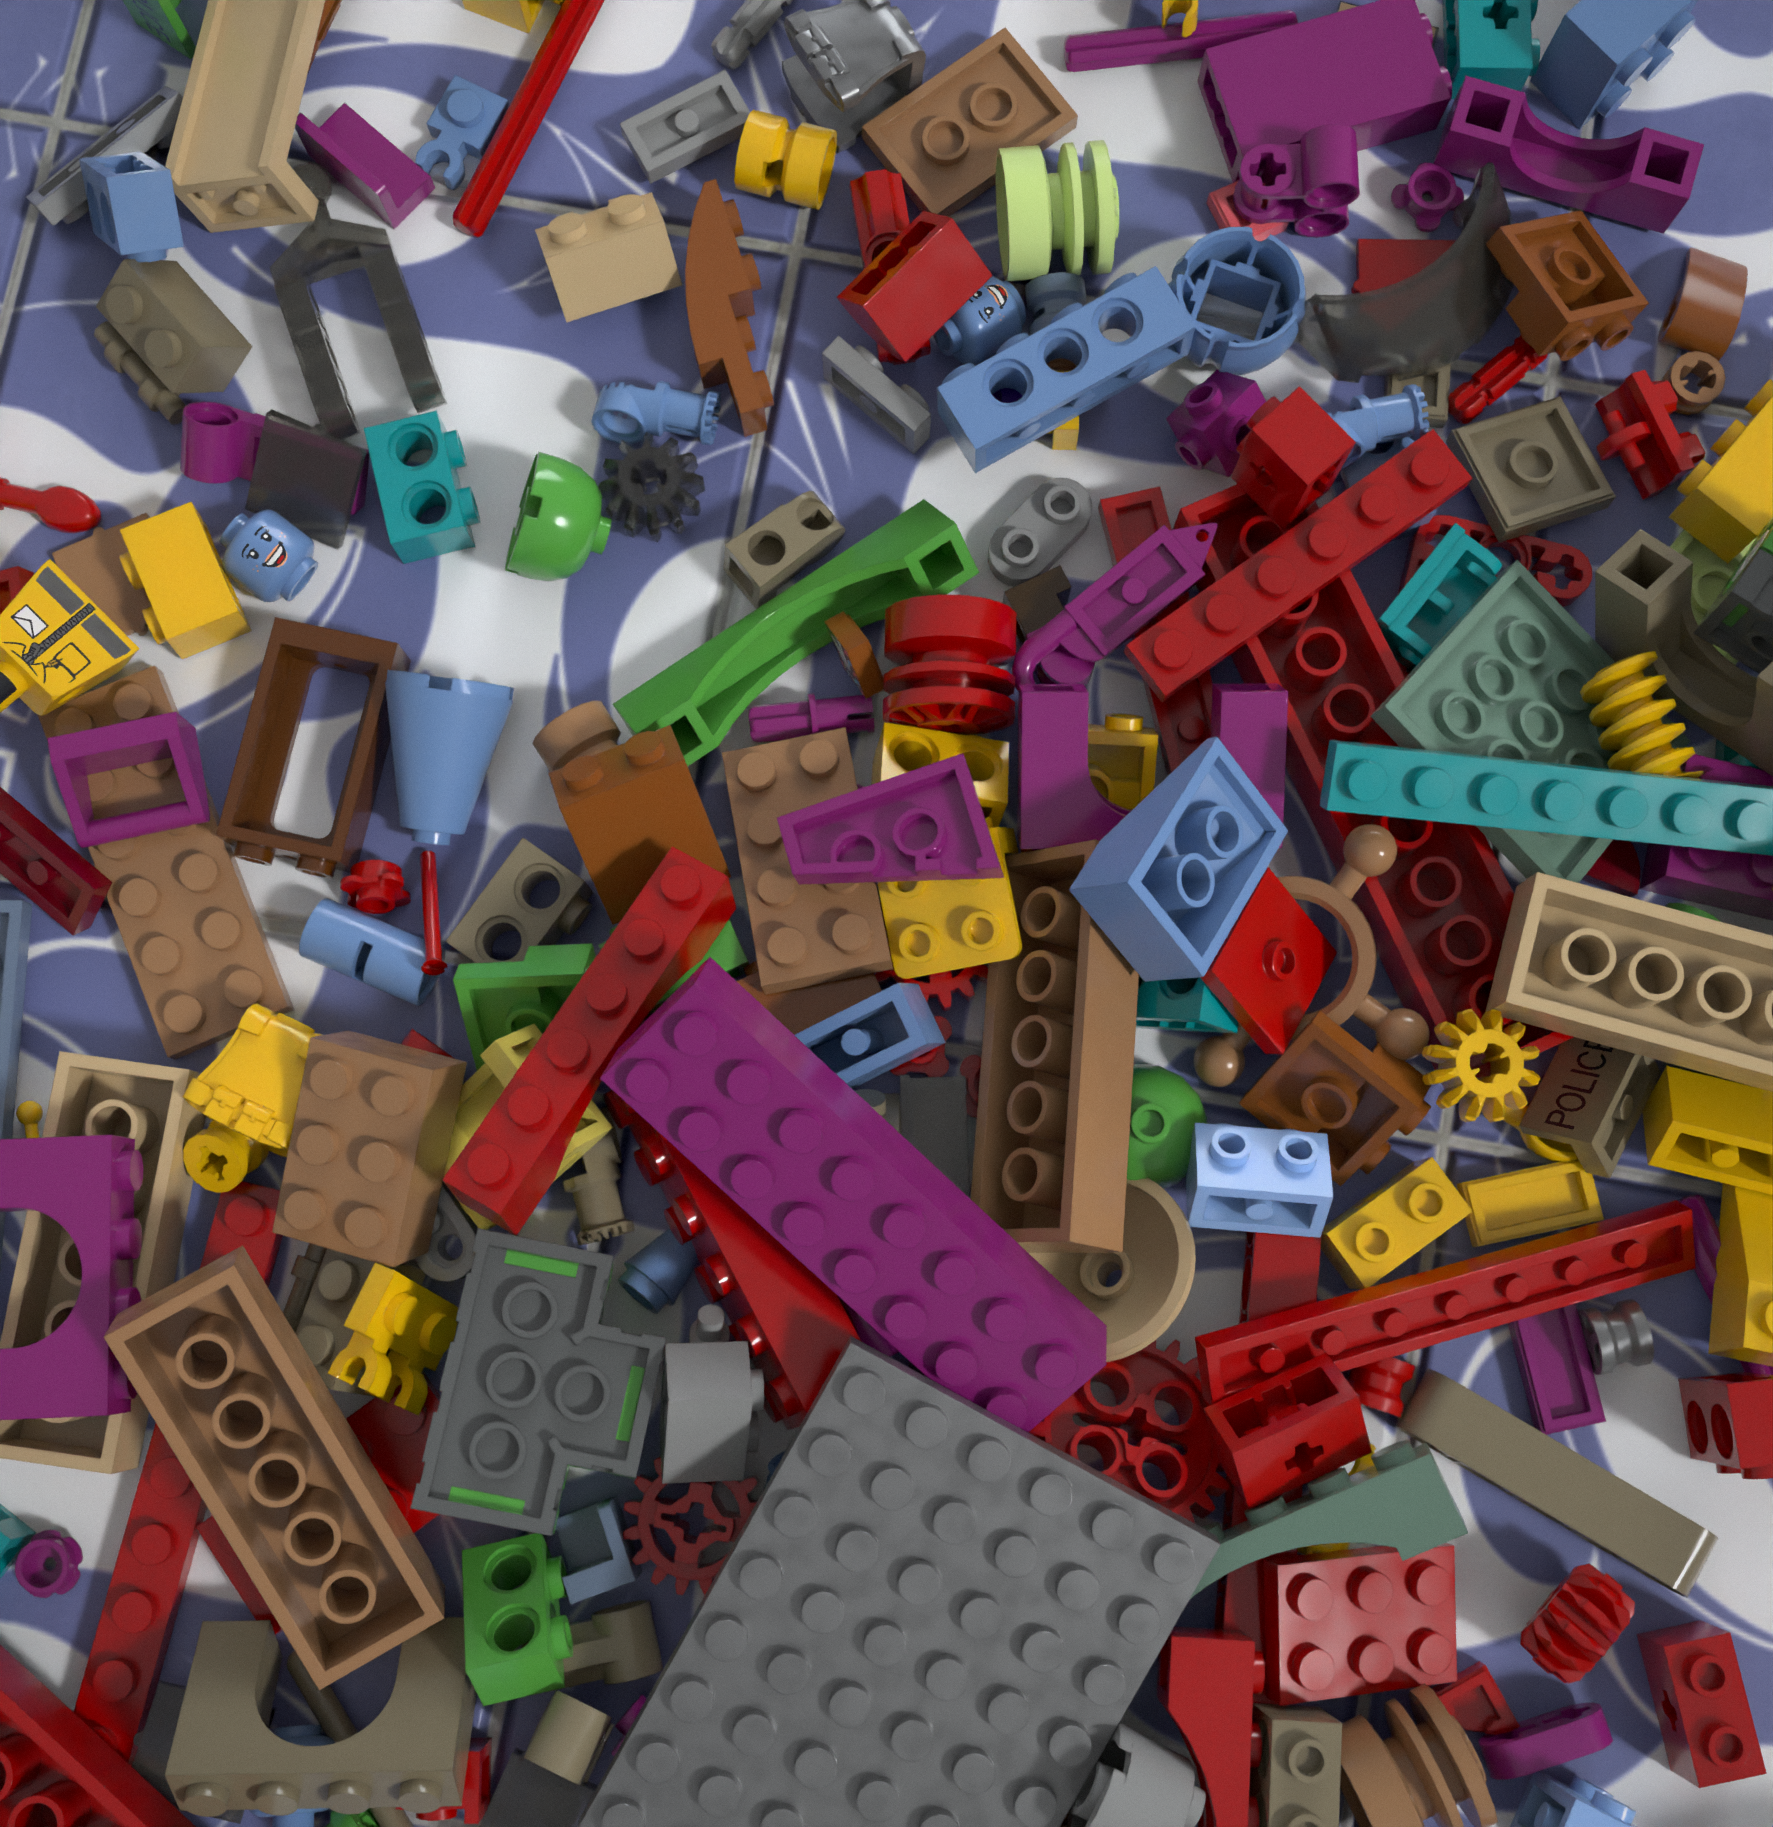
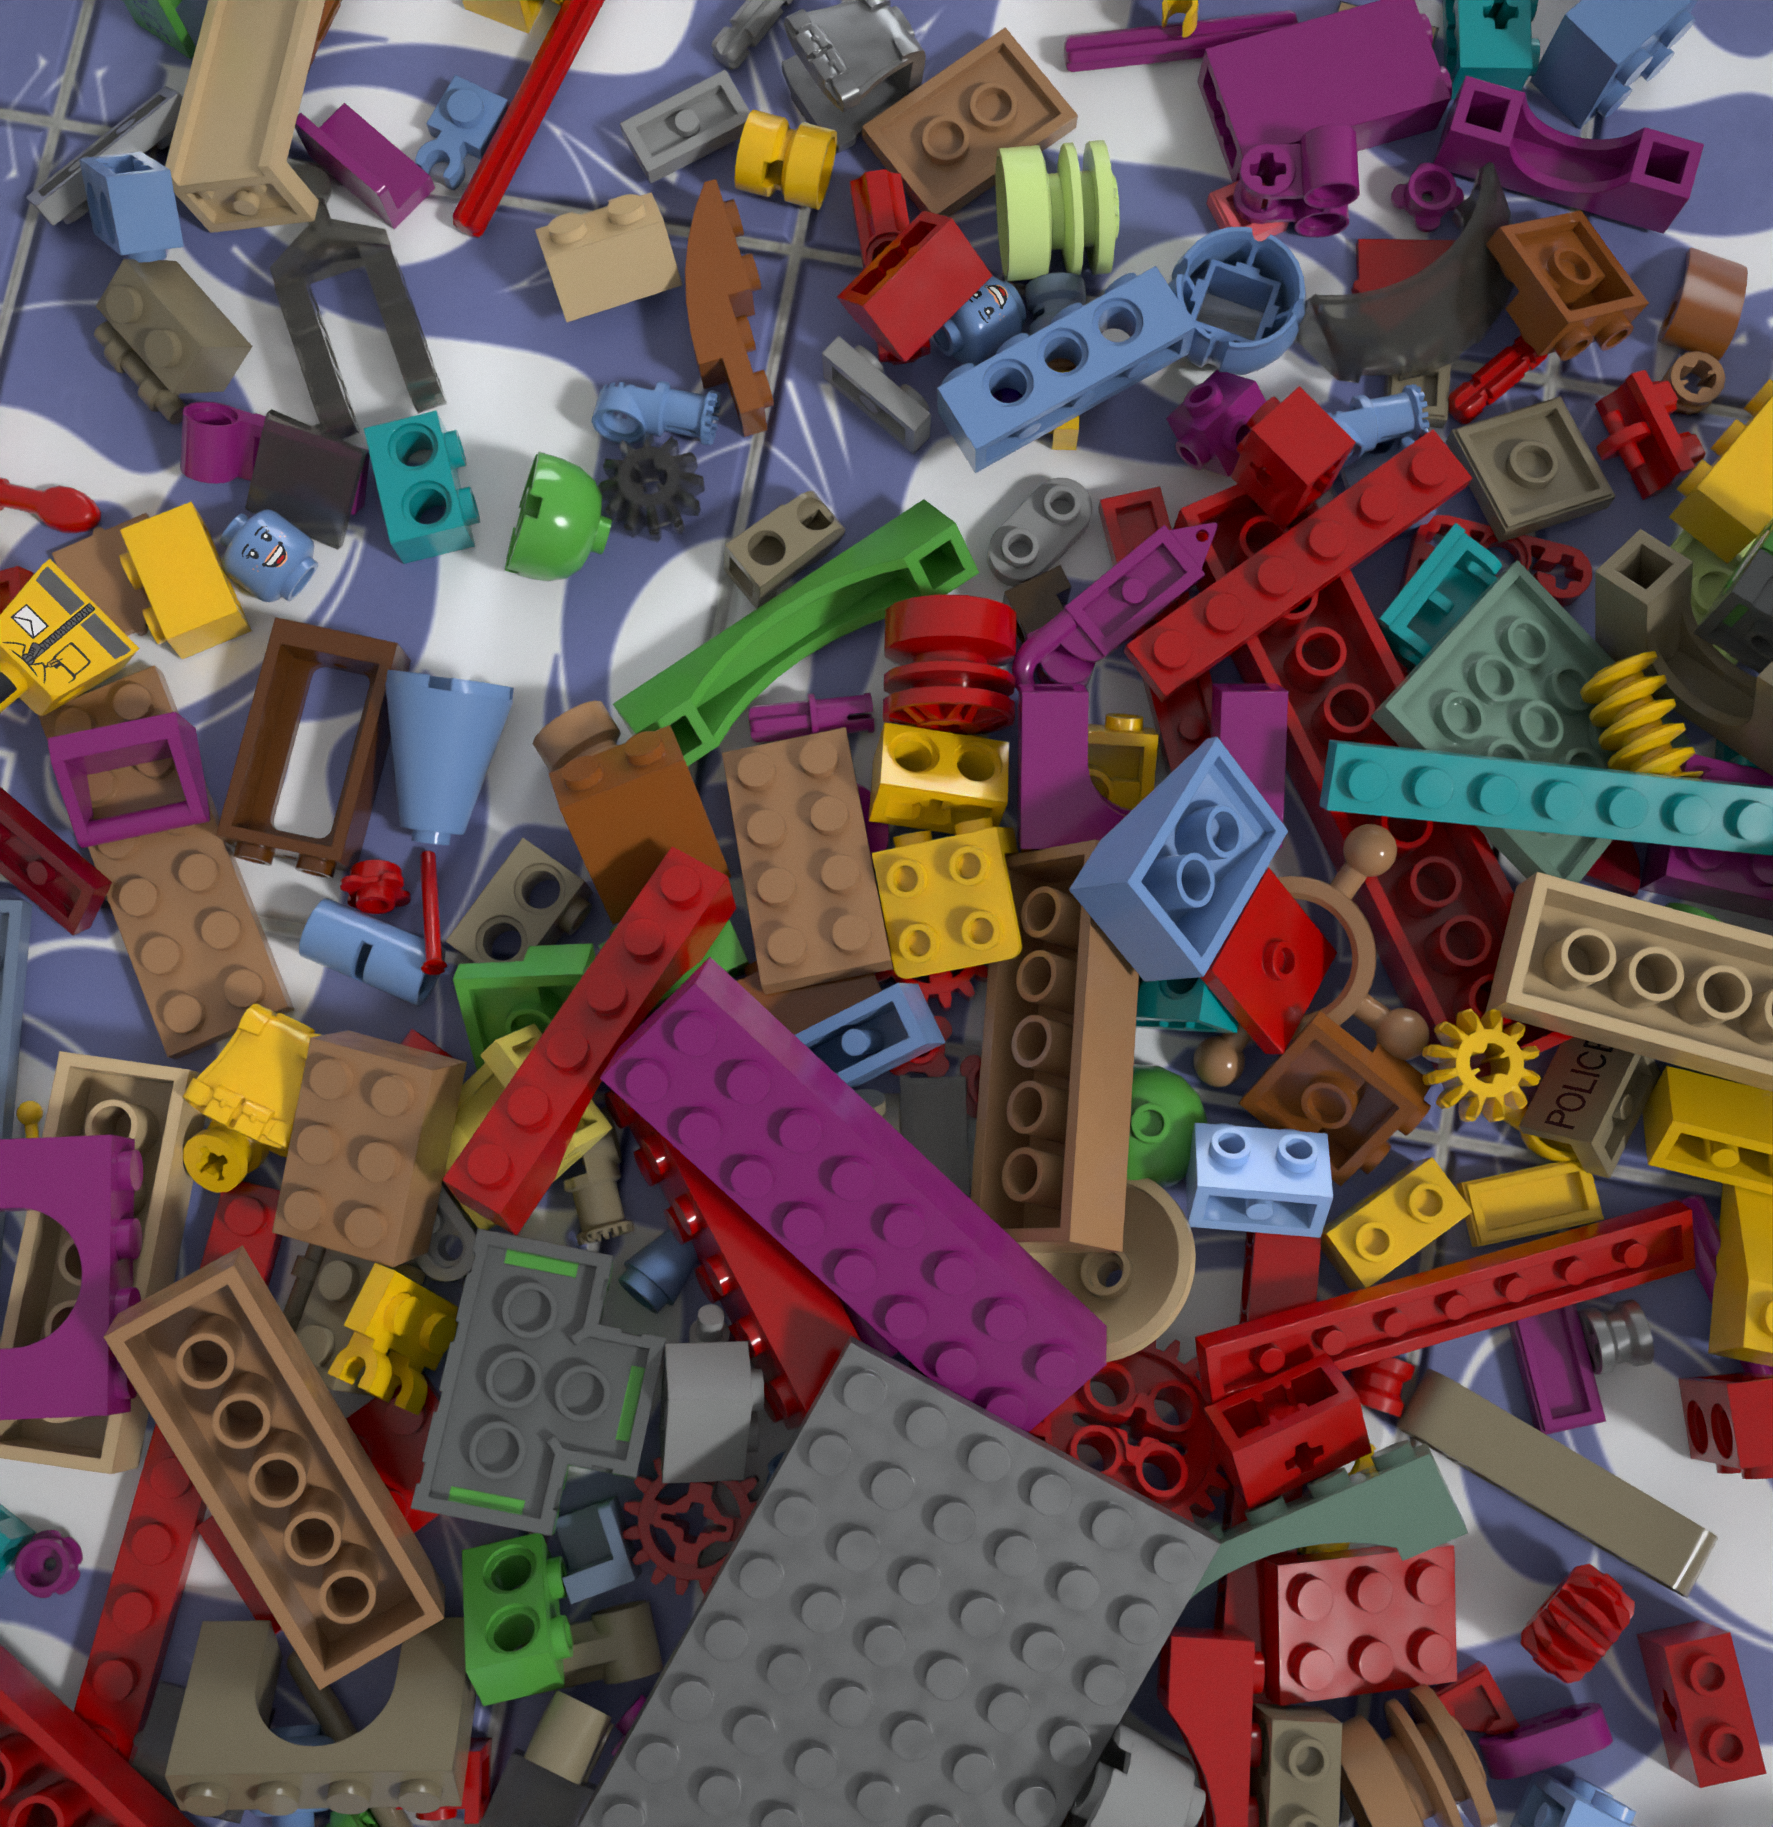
(855, 654): dark orange tile -> none
(895, 831): magenta wing -> none

